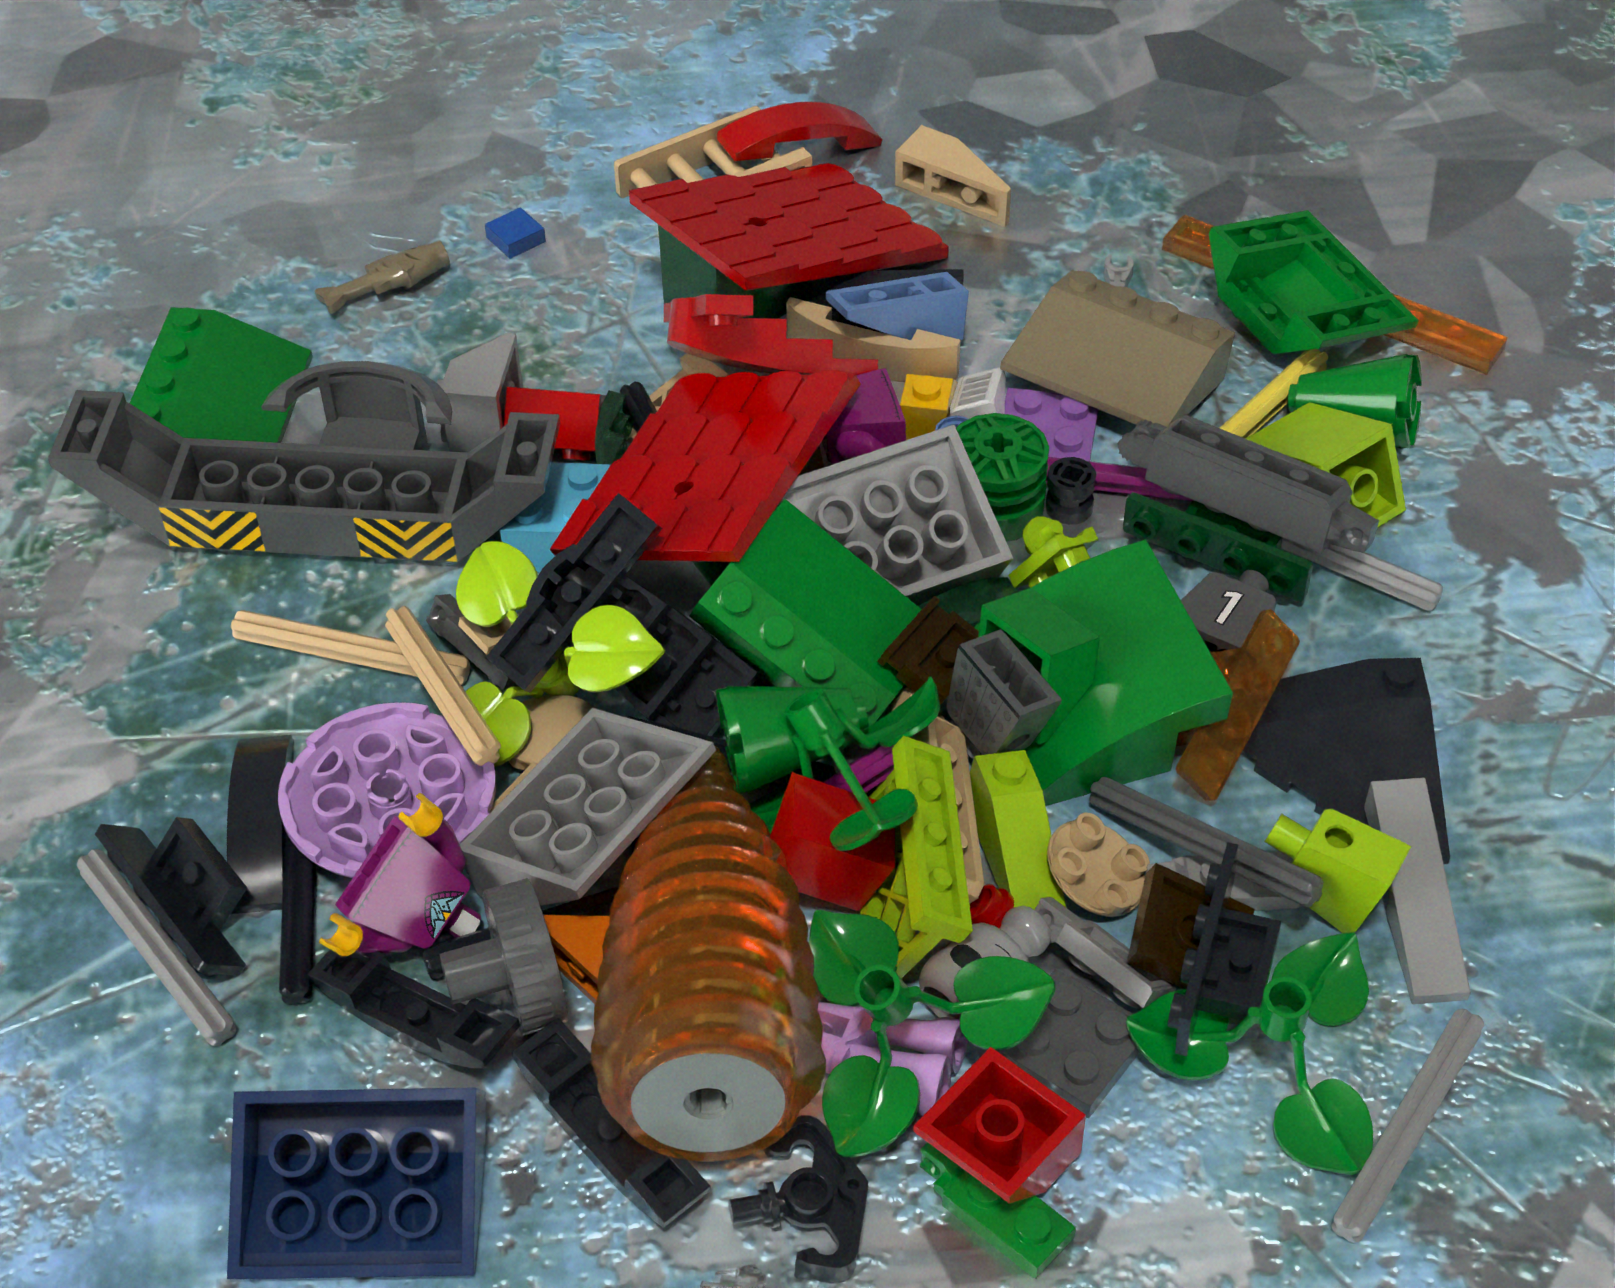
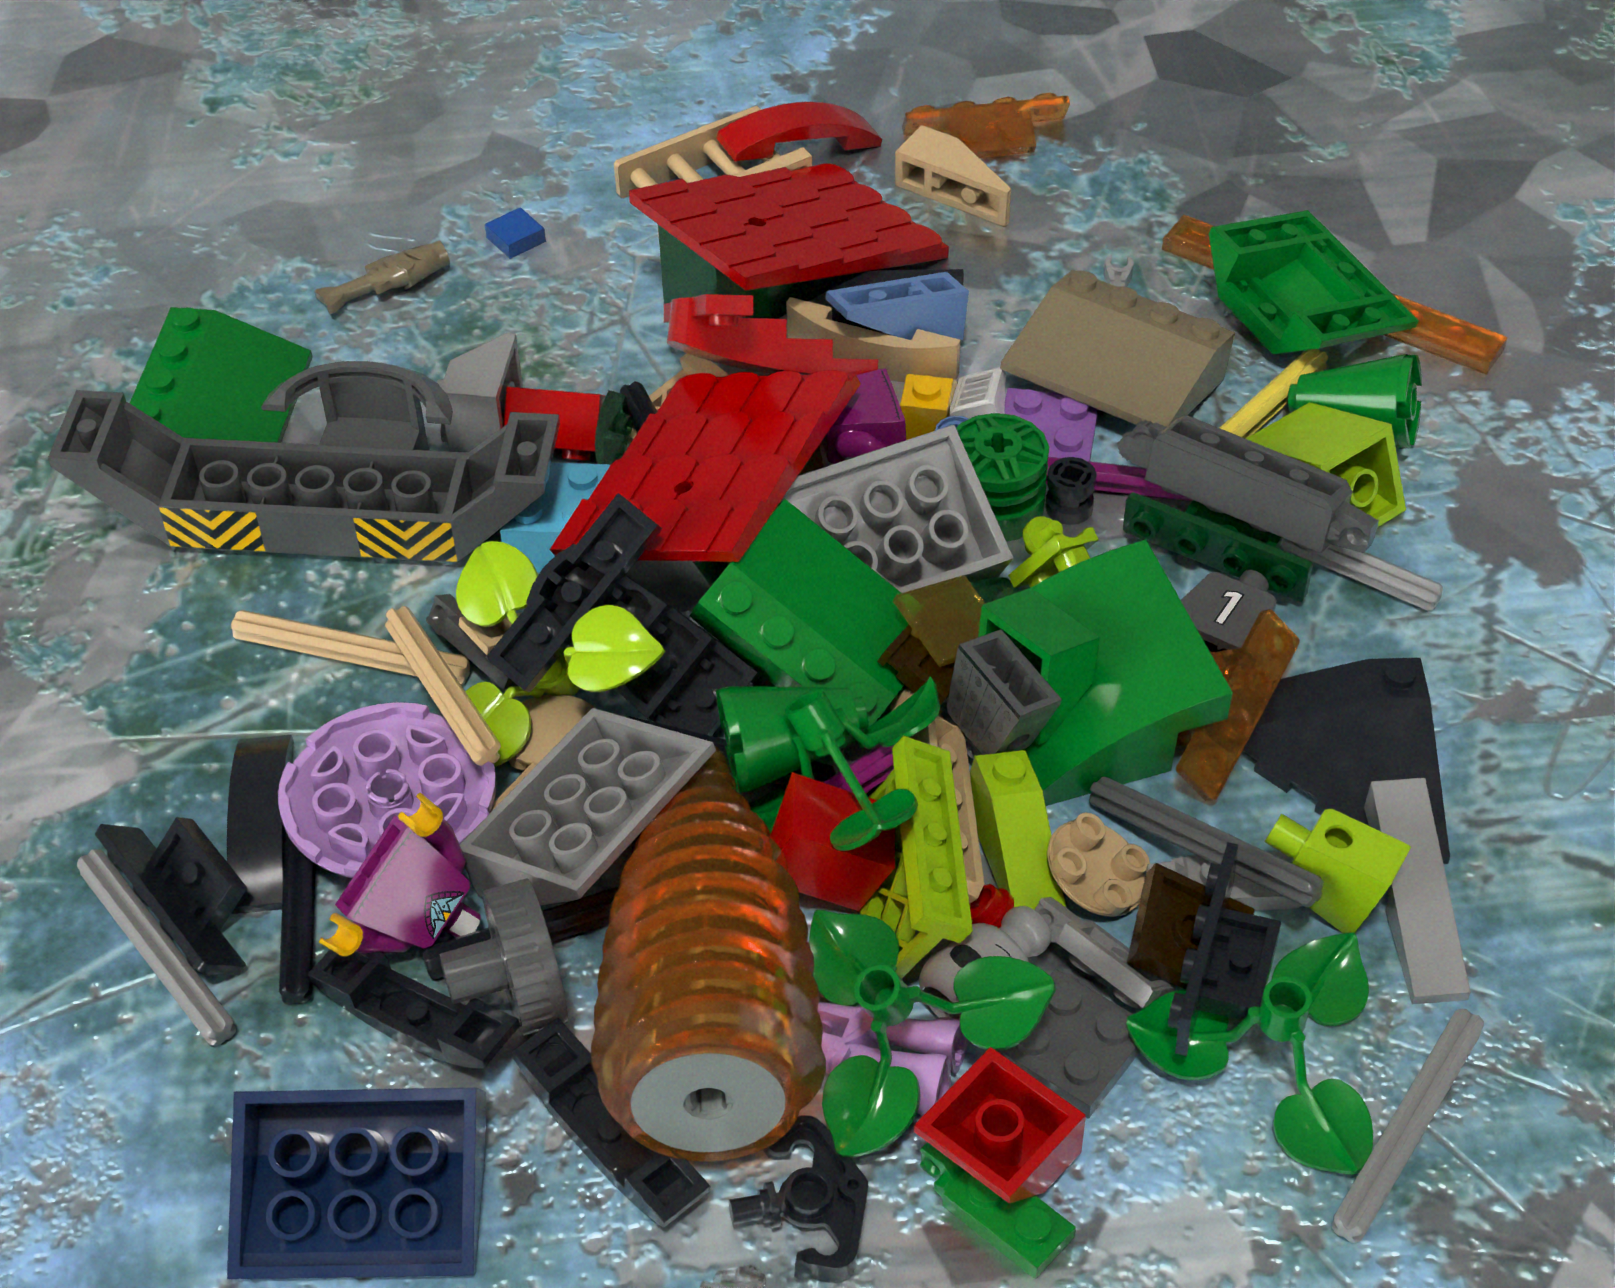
(578, 948): orange slope -> none
(942, 616): none -> clear yellow piece
(991, 128): none -> clear orange bracket

